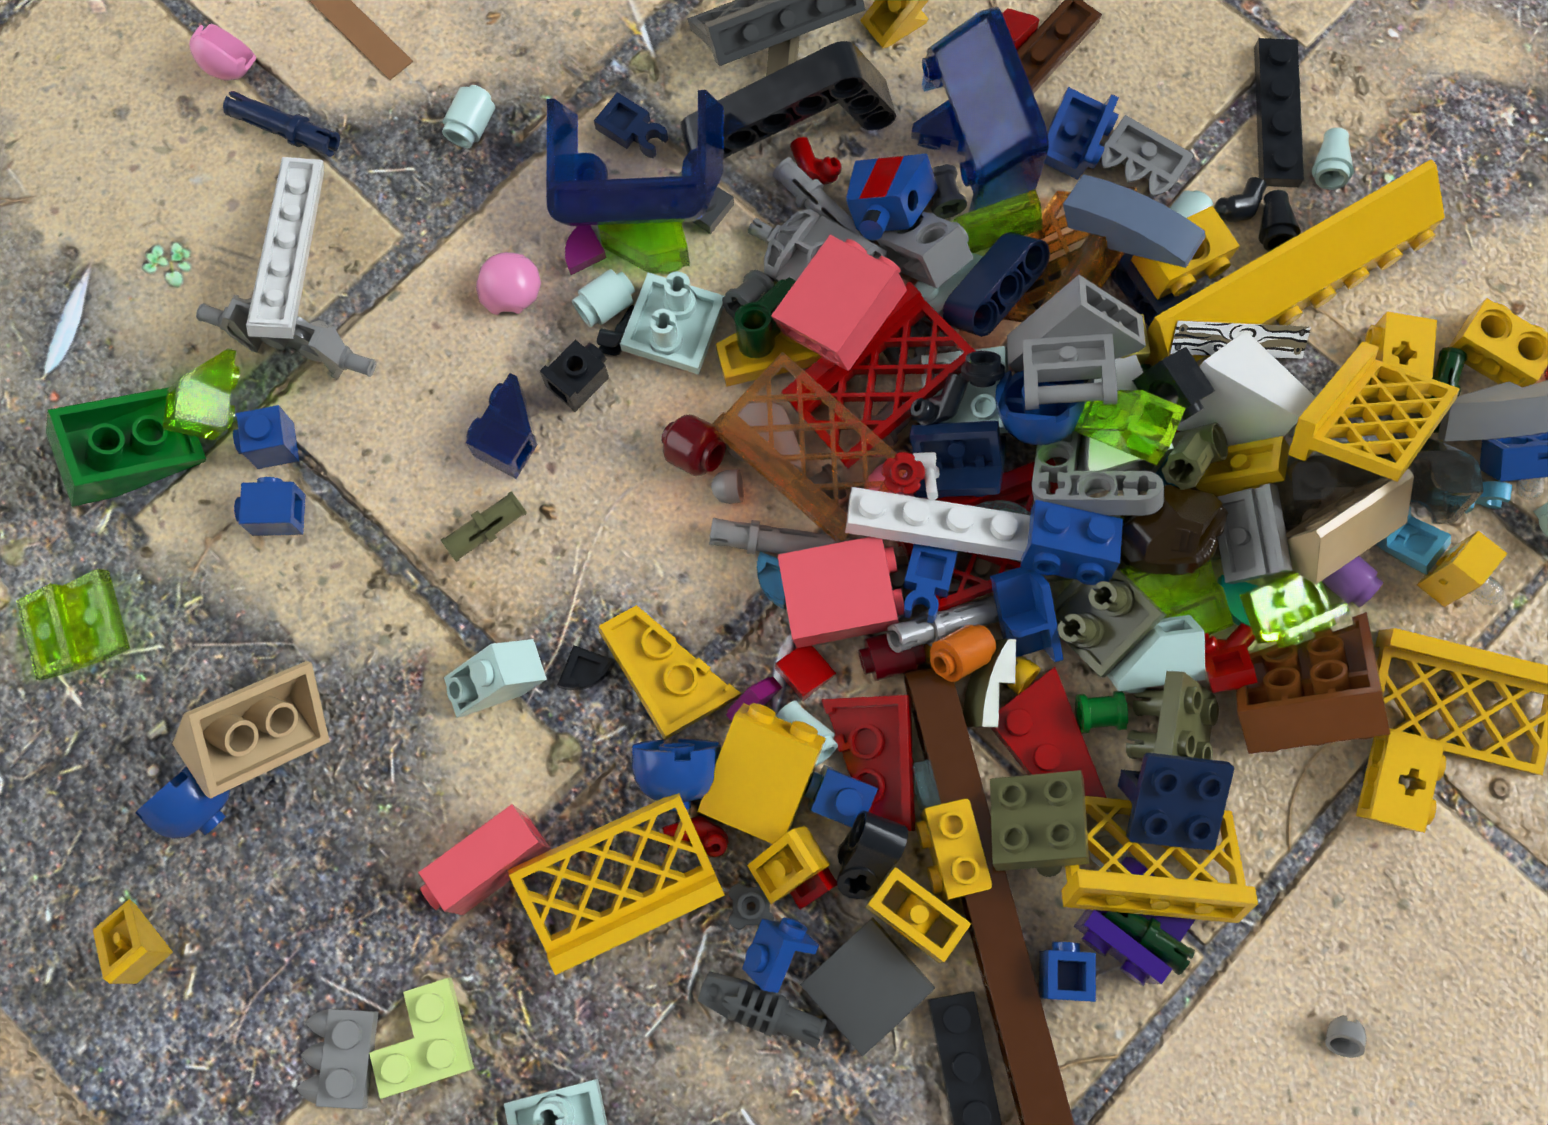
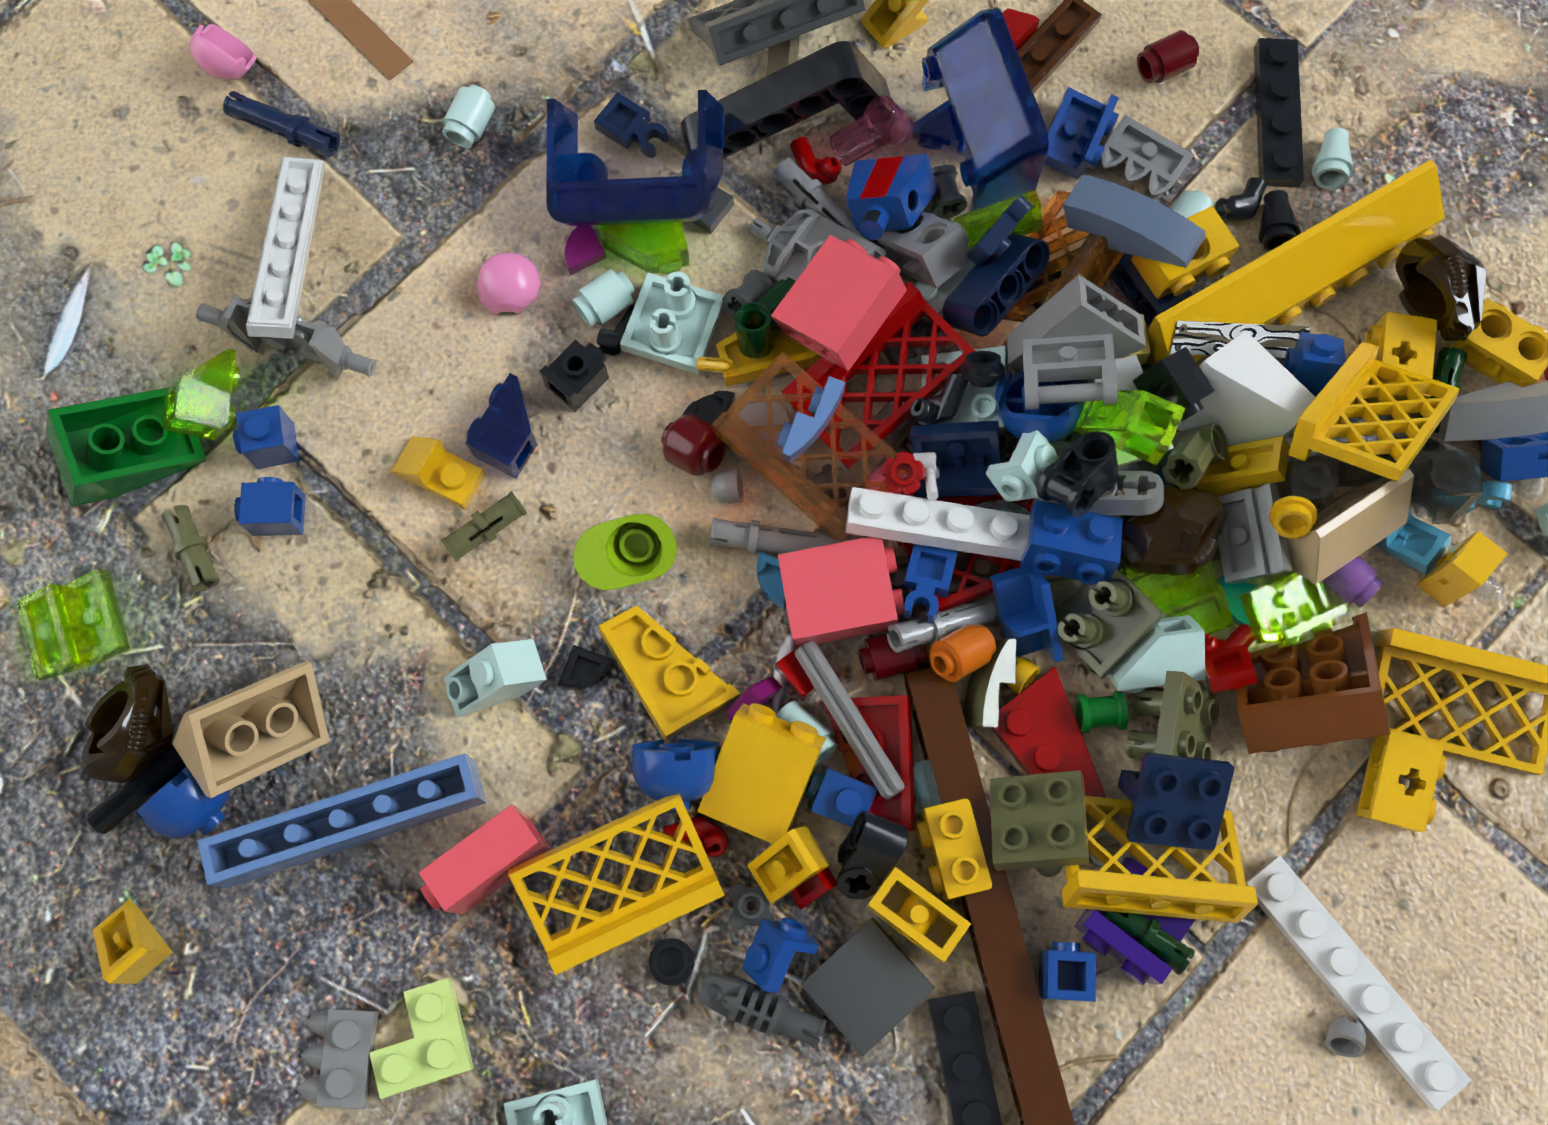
(128, 727): none -> dark brown helmet
(135, 792): none -> black axle
(190, 548): none -> olive pin
(341, 822): none -> medium blue brick
(438, 471): none -> yellow slope
(625, 551): none -> lime piece
(671, 961): none -> black plate
(711, 406): none -> black tile
(716, 365): none -> yellow piece
(803, 432): none -> medium blue slope
(849, 720): none -> light grey axle
(880, 125): none -> clear pink piece
(995, 239): none -> dark blue plate
(1020, 475): none -> light aqua bracket
(1081, 473): none -> black piece
(1168, 57): none -> dark red brick
(1293, 516): none -> yellow plate
(1315, 360): none -> blue brick
(1357, 984): none -> white plate
(1442, 285): none -> dark brown helmet

